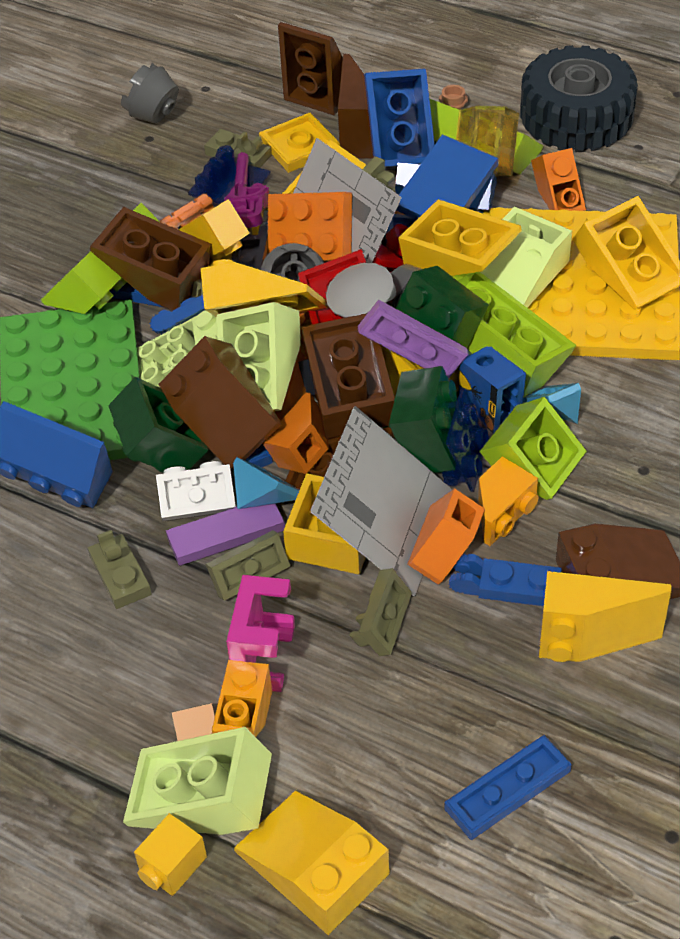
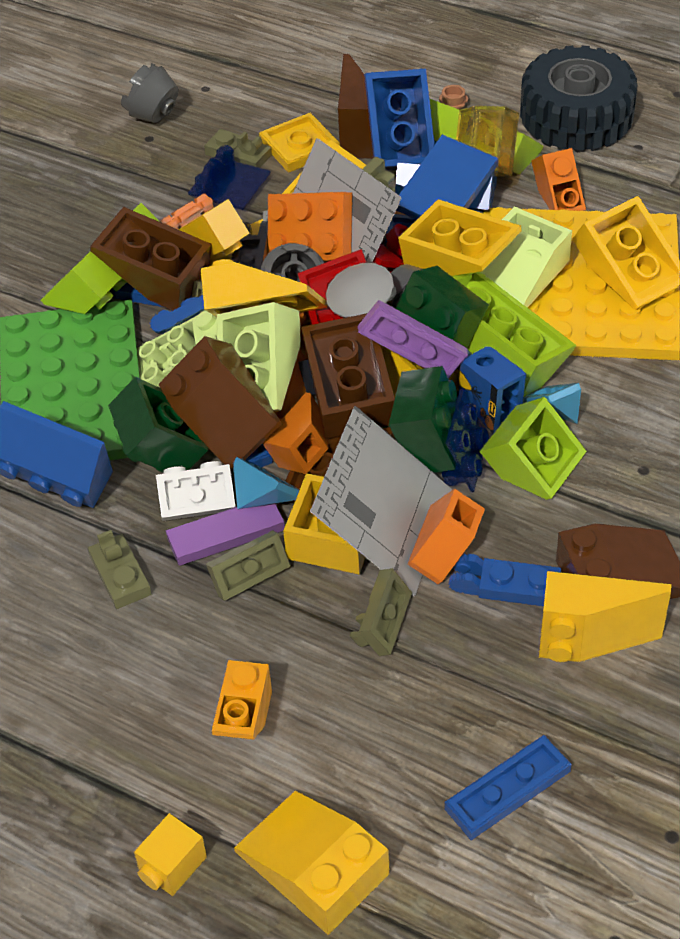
(193, 722): light nougat tile -> none
(203, 781): yellowish green slope -> none
(248, 201): magenta piece -> none
(255, 631): dark pink panel -> none
(310, 68): reddish brown slope -> none
(506, 495): light orange slope -> none

